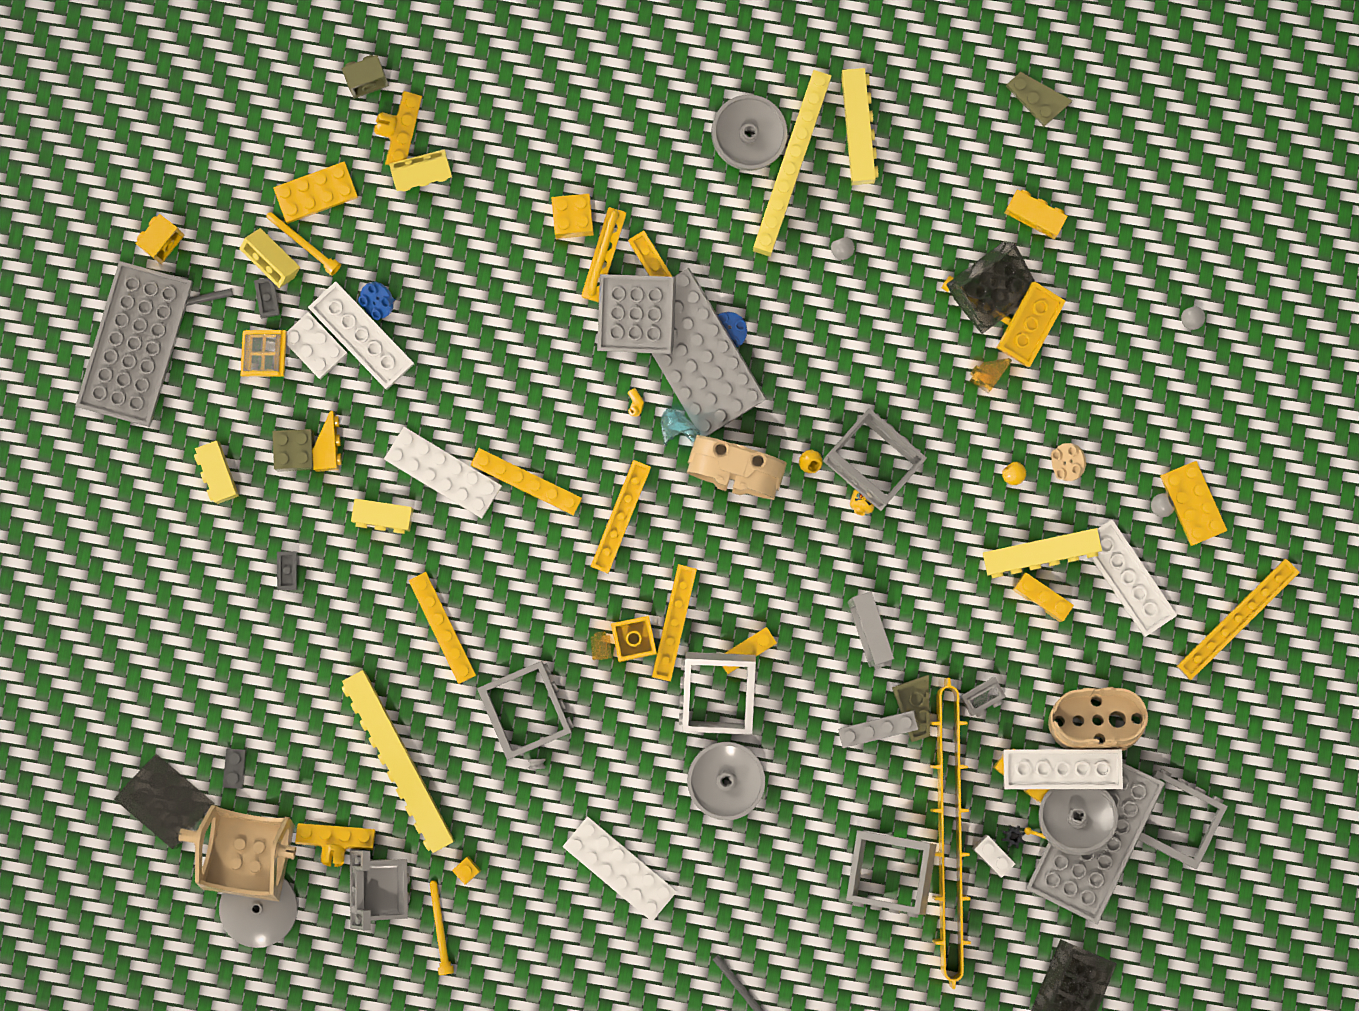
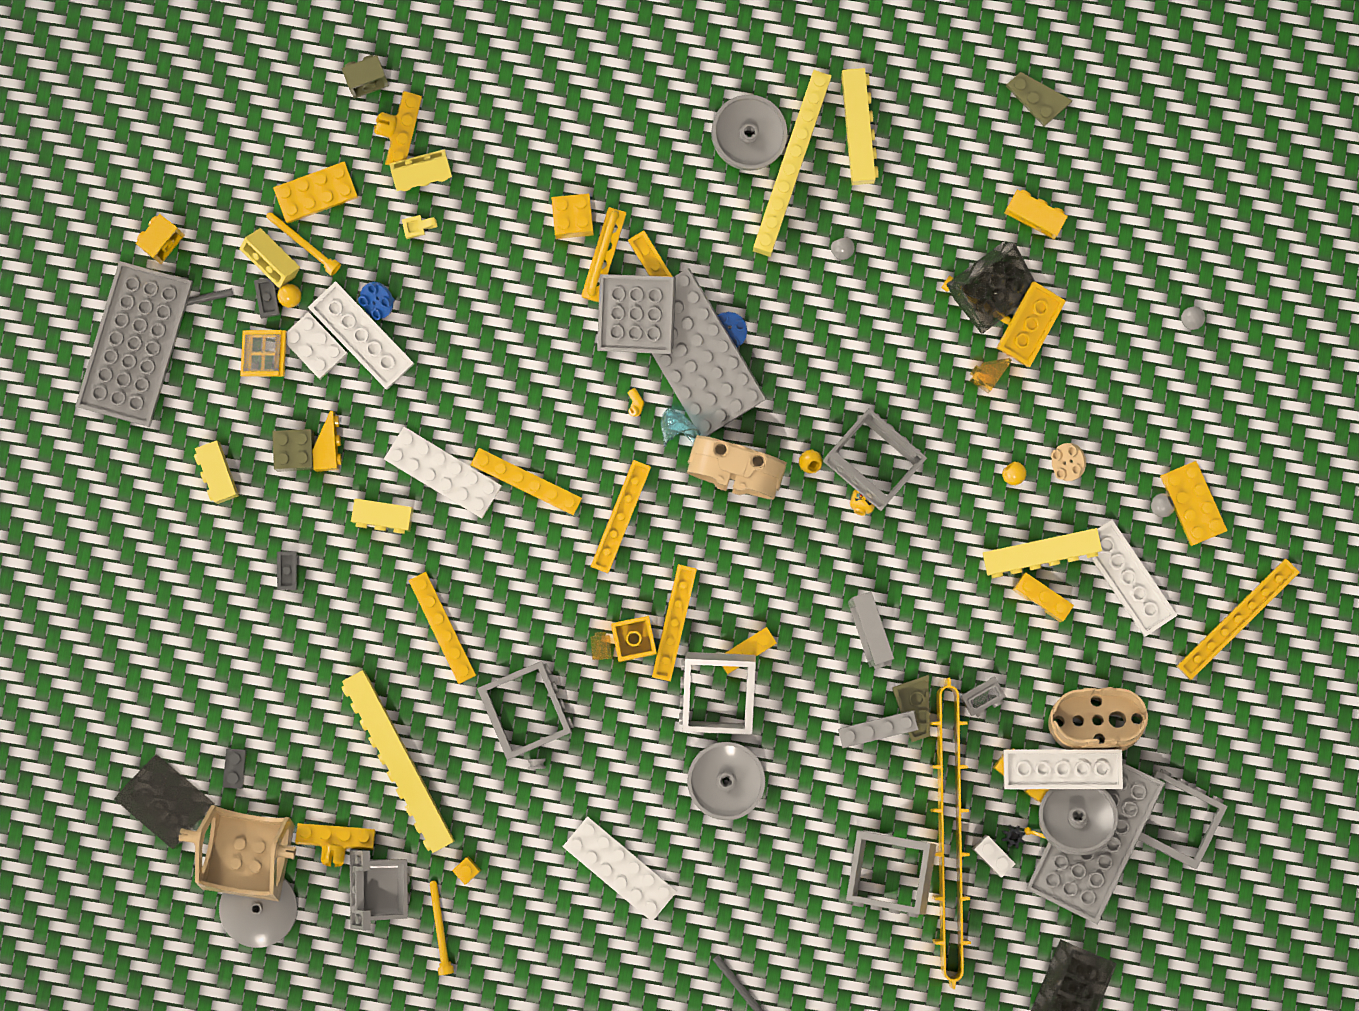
(289, 295): none -> yellow piece
(415, 226): none -> light yellow plate

